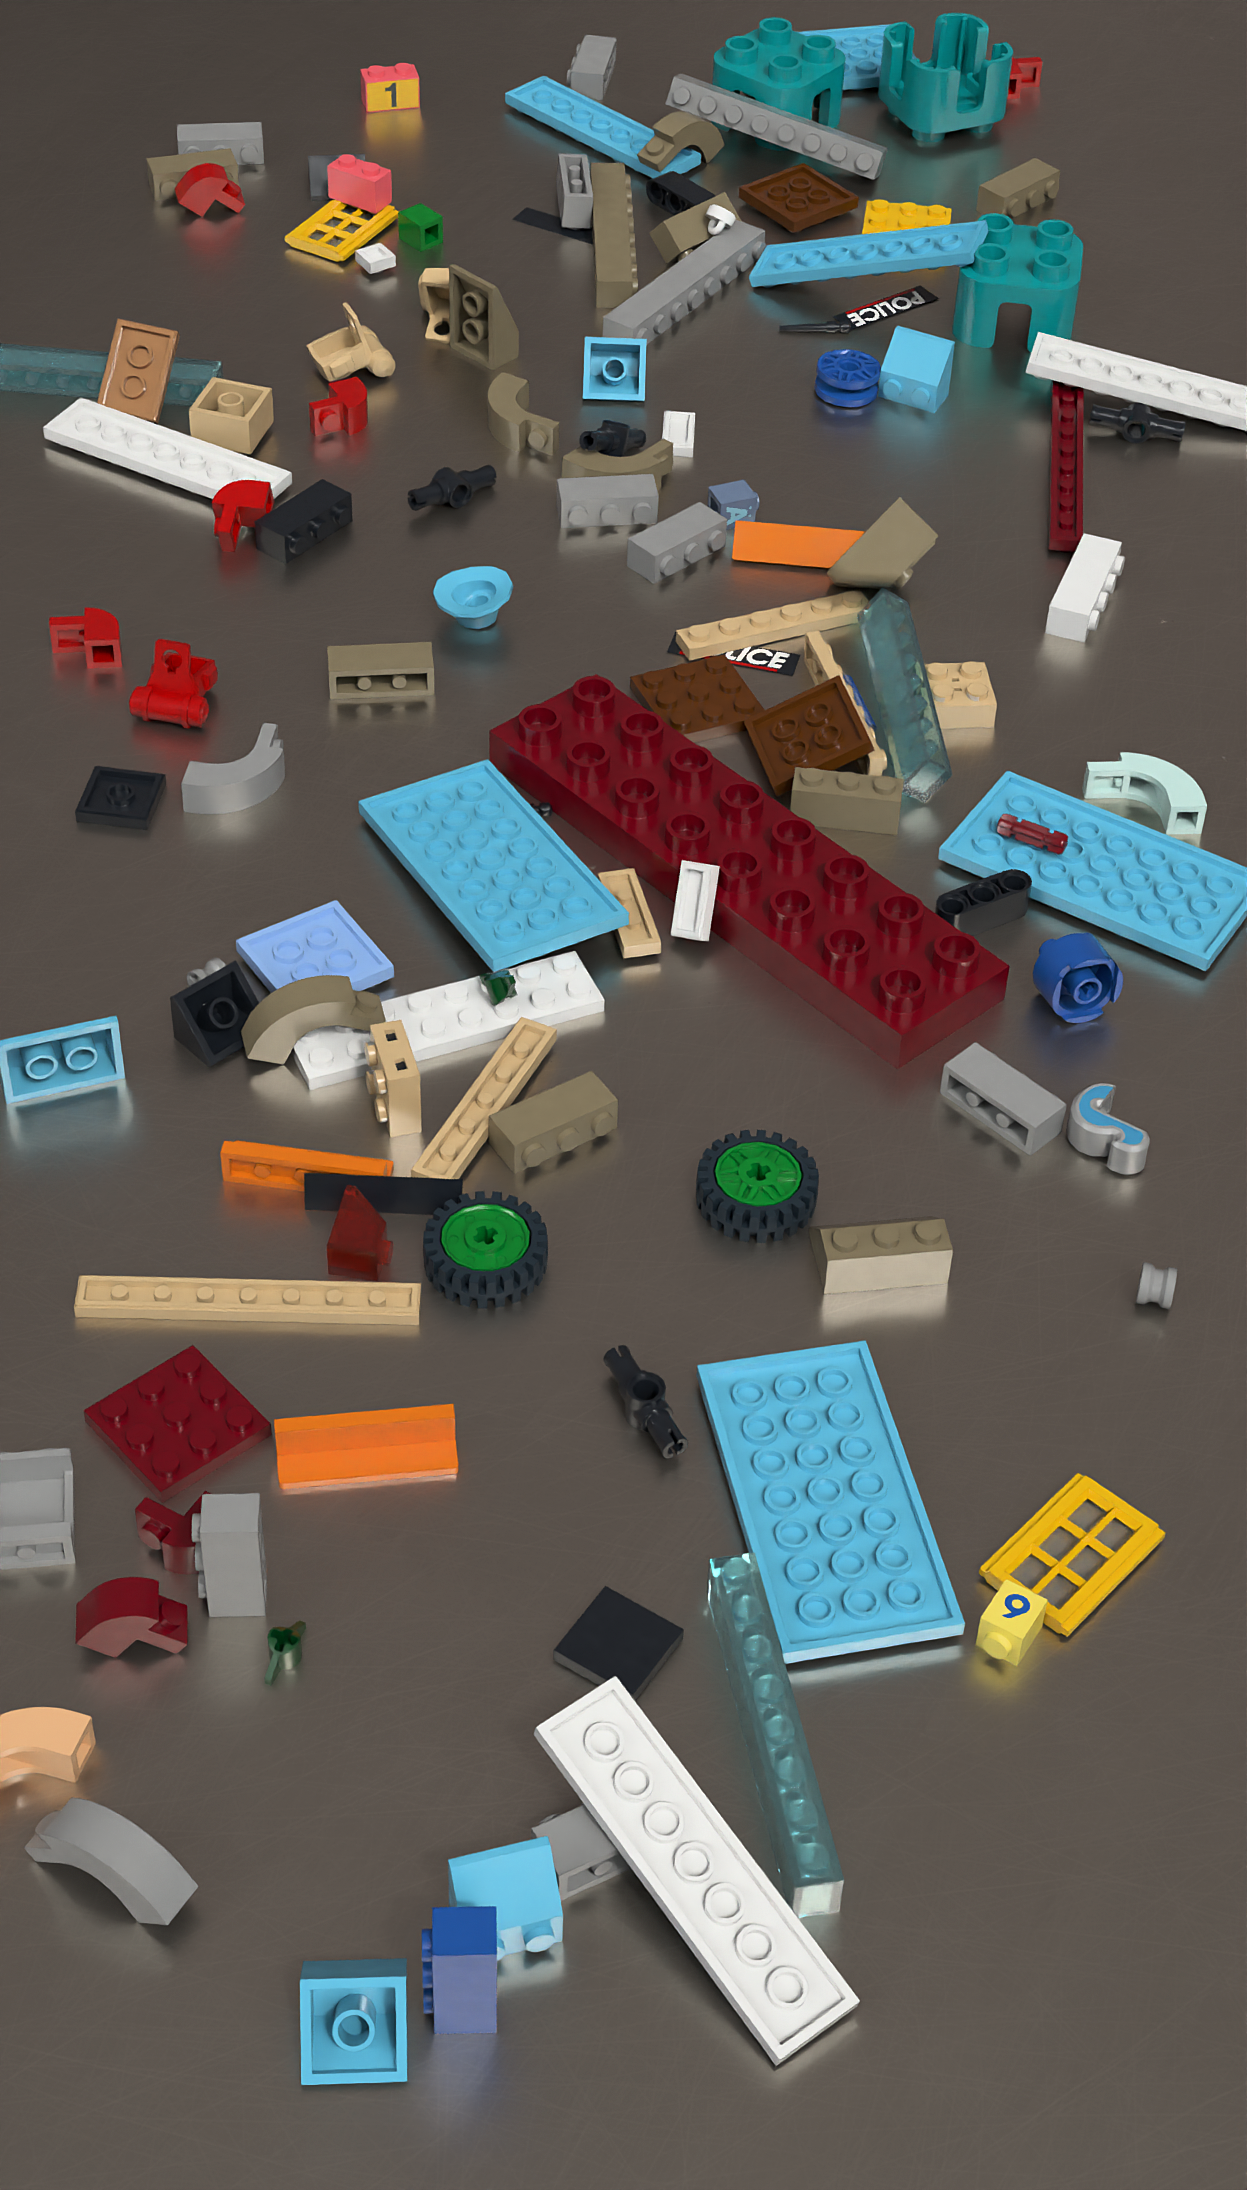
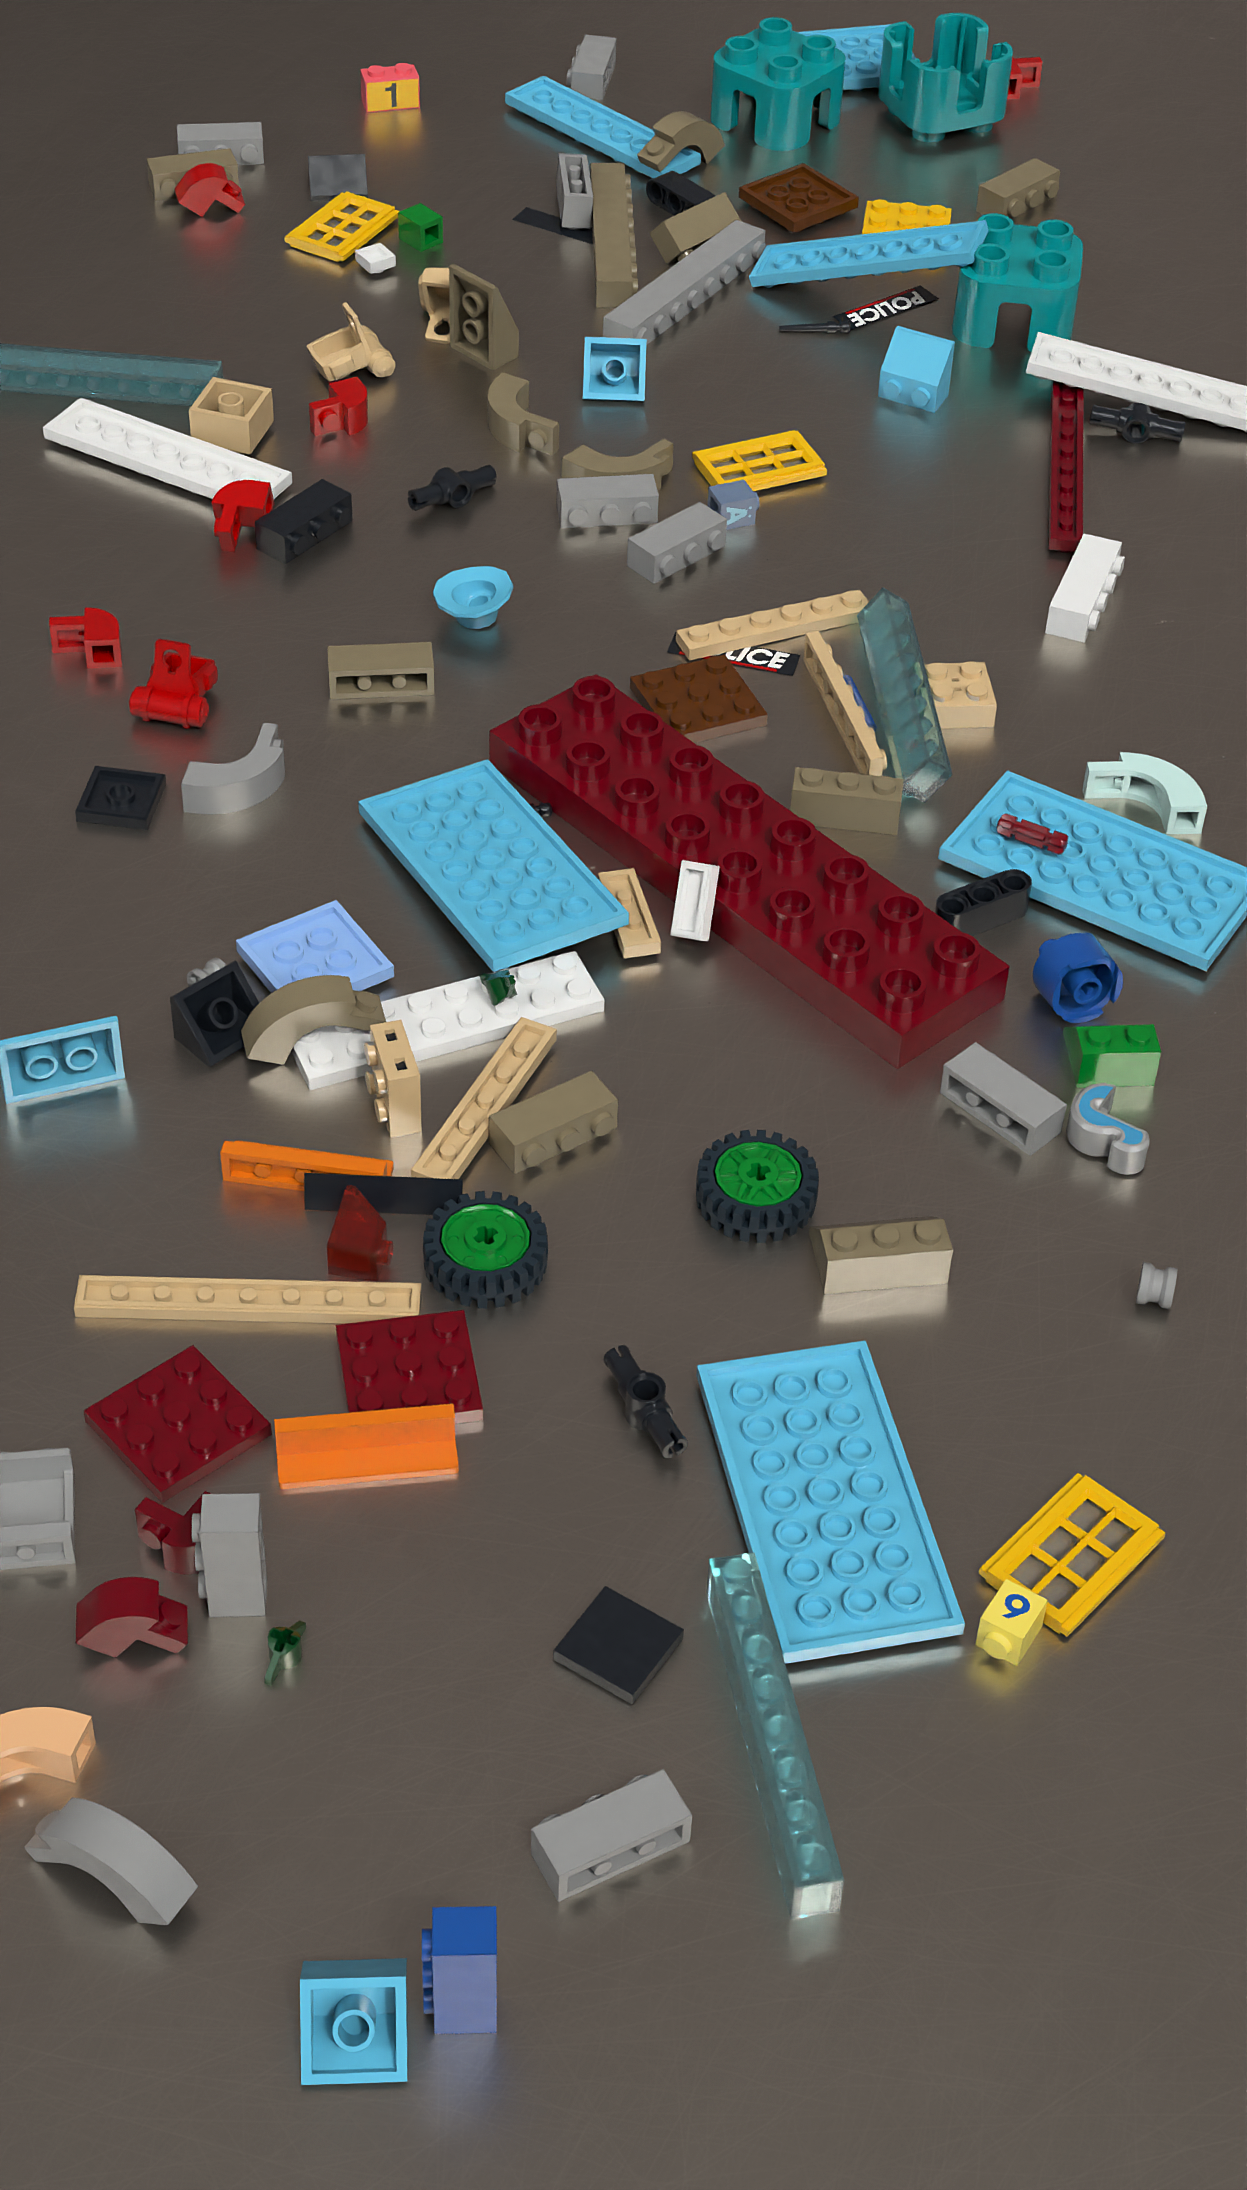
(138, 369): medium nougat tile -> none
(359, 183): coral brick -> none
(410, 1364): none -> dark red plate
(521, 1886): medium azure slope -> none
(612, 439): black pin -> none
(679, 429): white tile -> none
(696, 1870): white plate -> none
(721, 216): white tile -> none
(761, 461): none -> yellow piece
(776, 126): light grey brick -> none
(791, 544): orange panel -> none
(808, 732): reddish brown plate -> none
(847, 378): blue wheel -> none
(885, 551): dark tan windscreen -> none
(1113, 1054): none -> green slope

